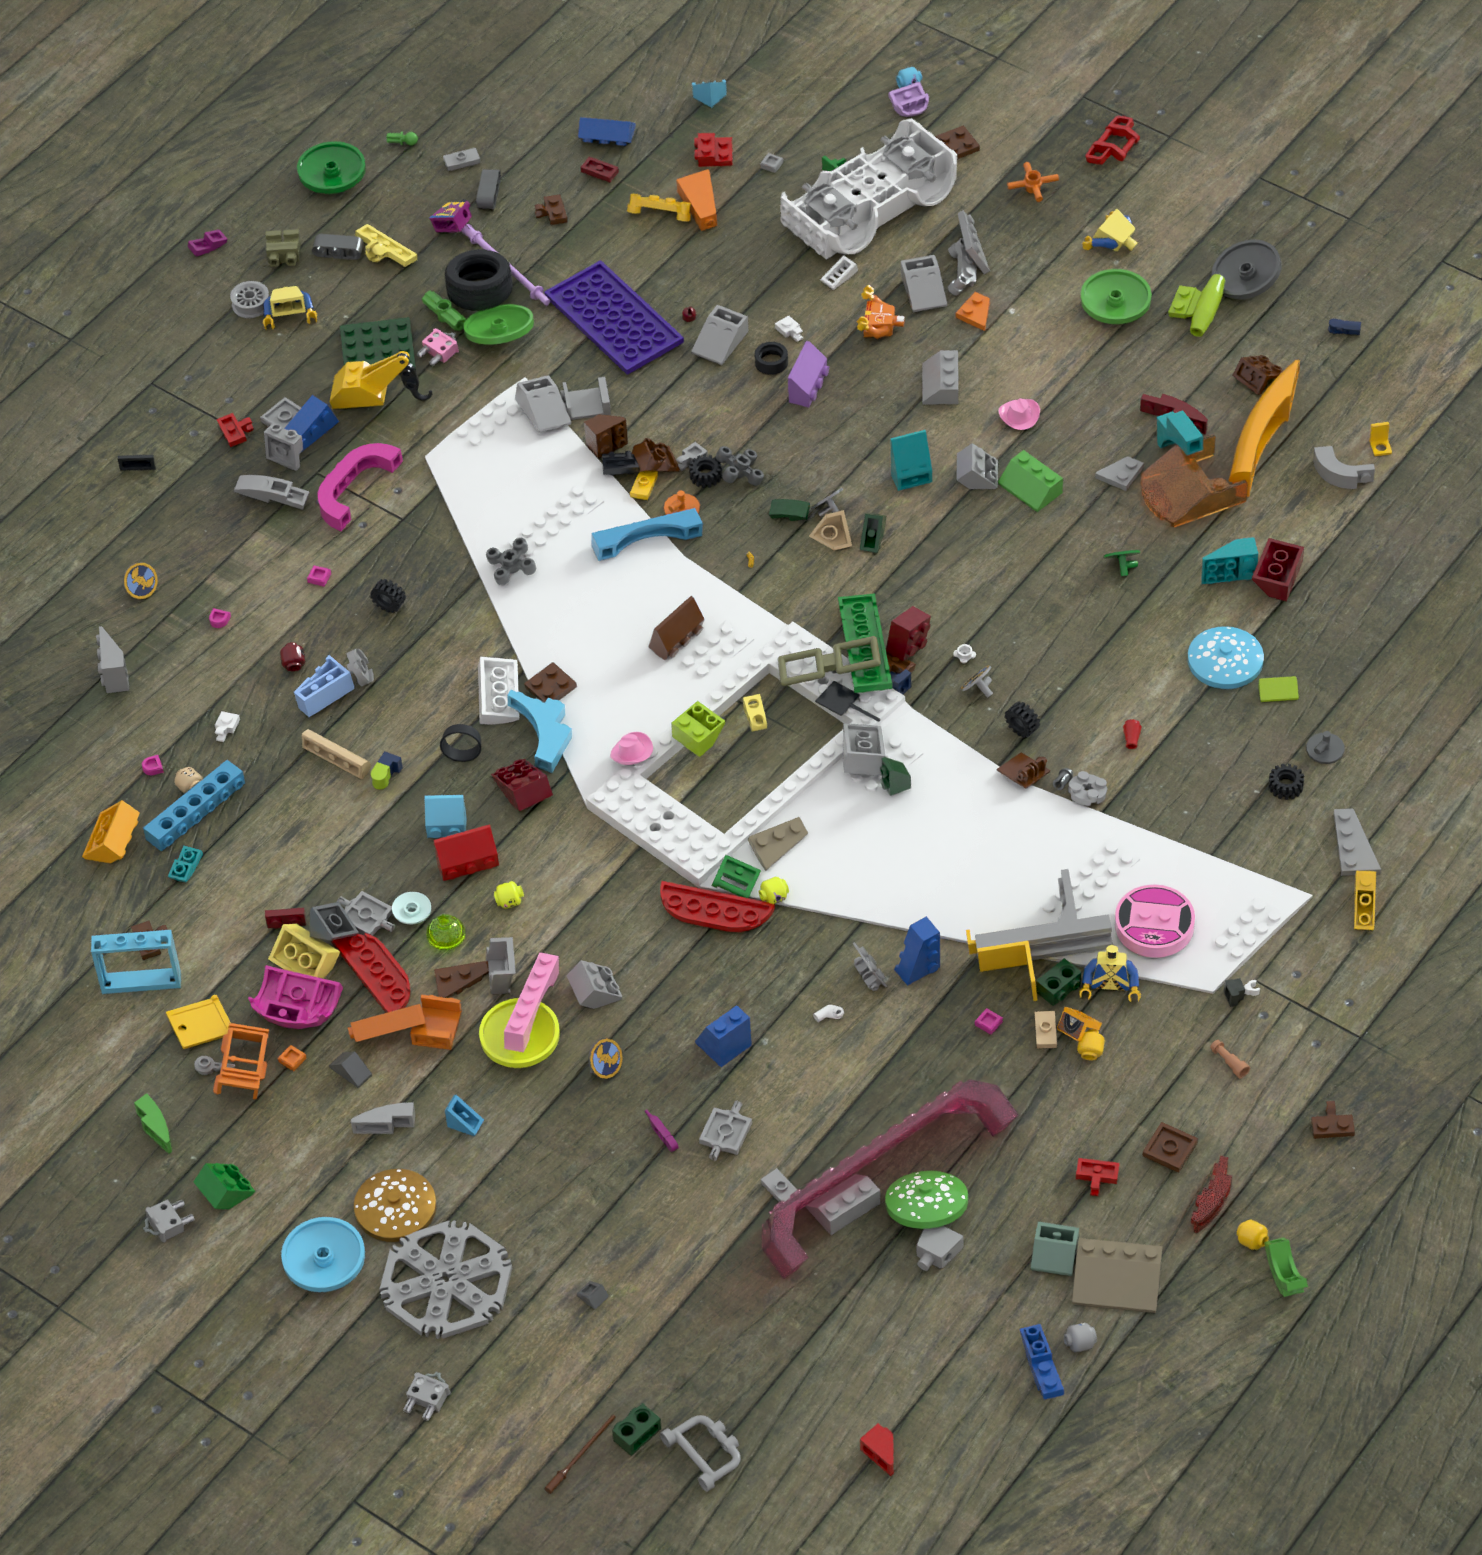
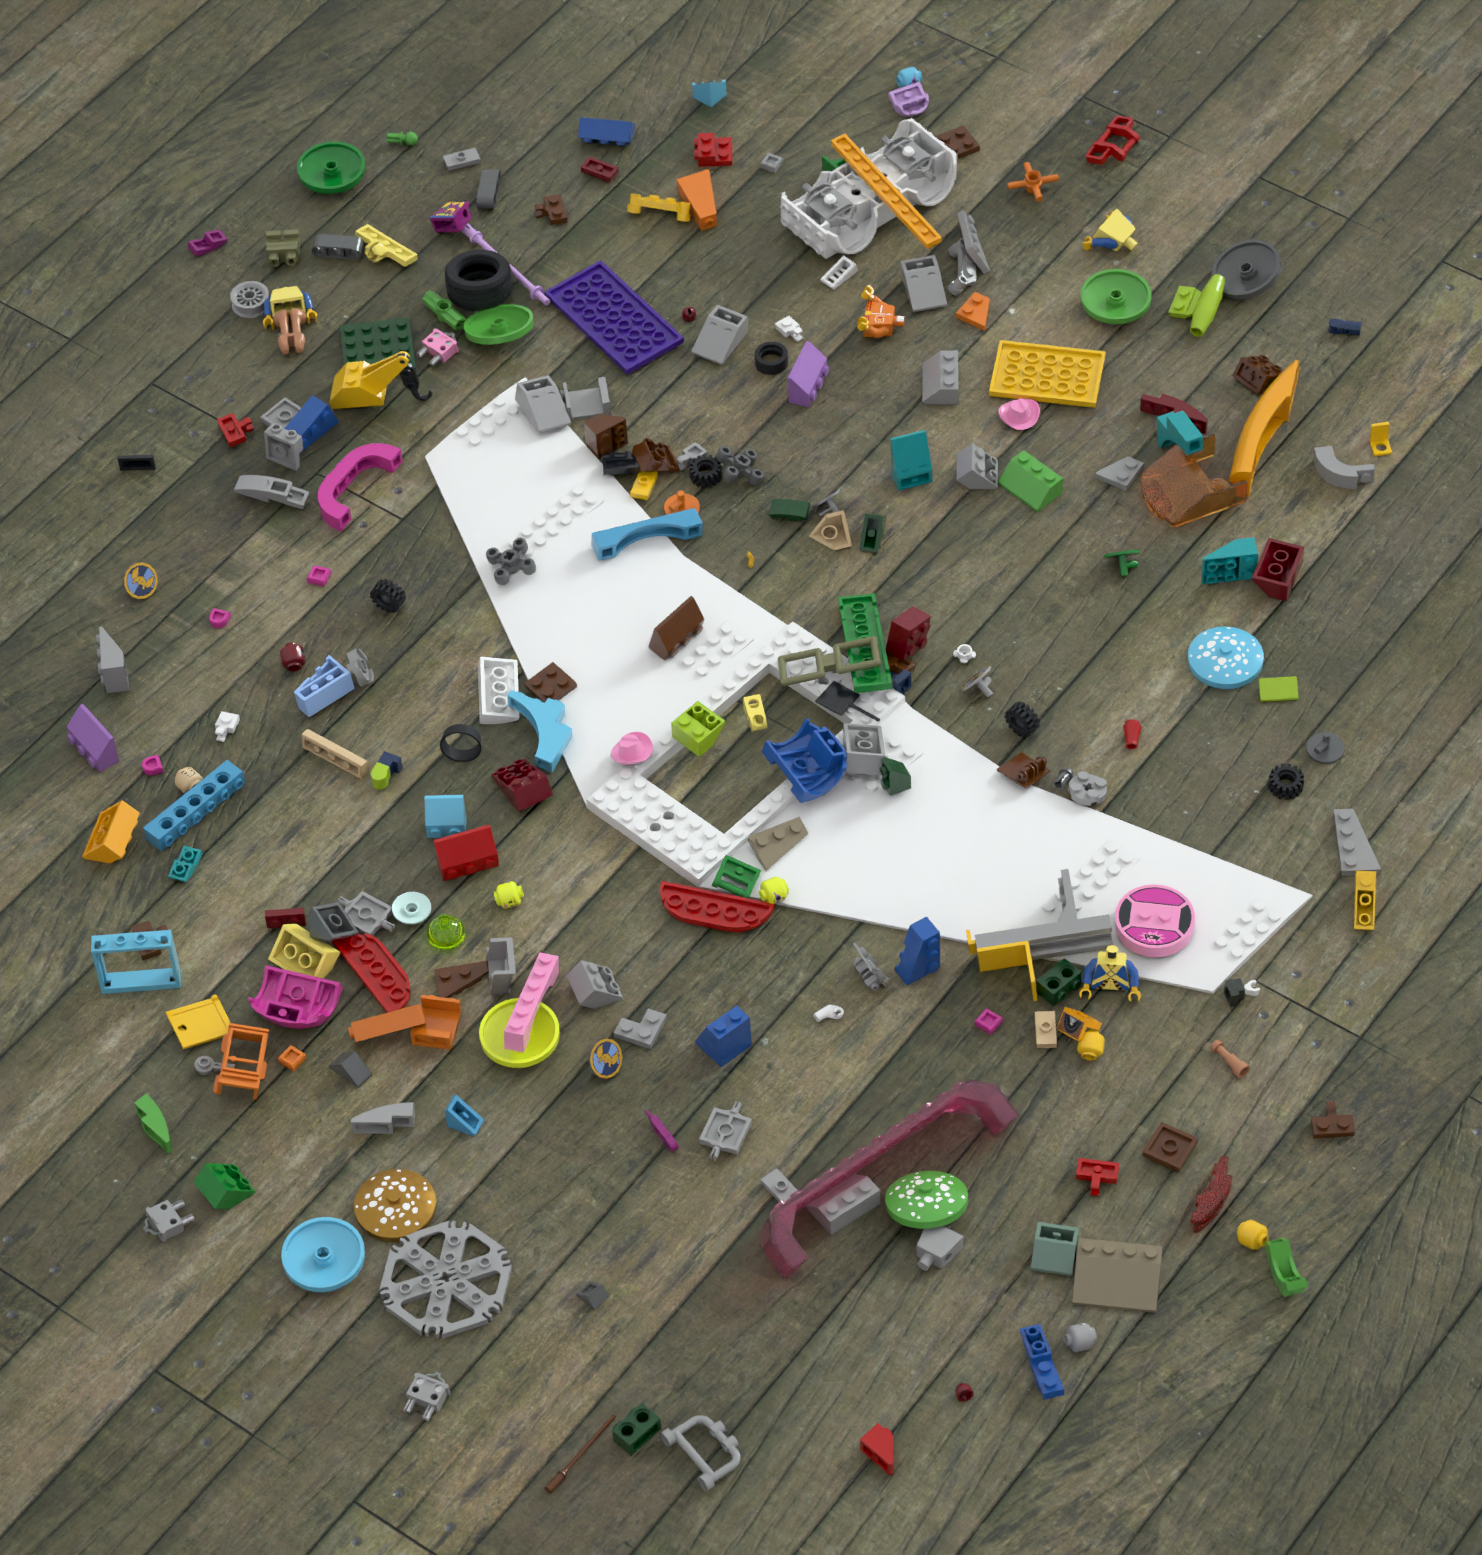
(92, 739): none -> medium lavender slope
(286, 339): none -> nougat piece
(641, 1033): none -> light grey plate
(810, 760): none -> blue piece
(886, 191): none -> light orange plate
(964, 1392): none -> dark red hinge
(1047, 373): none -> yellow plate

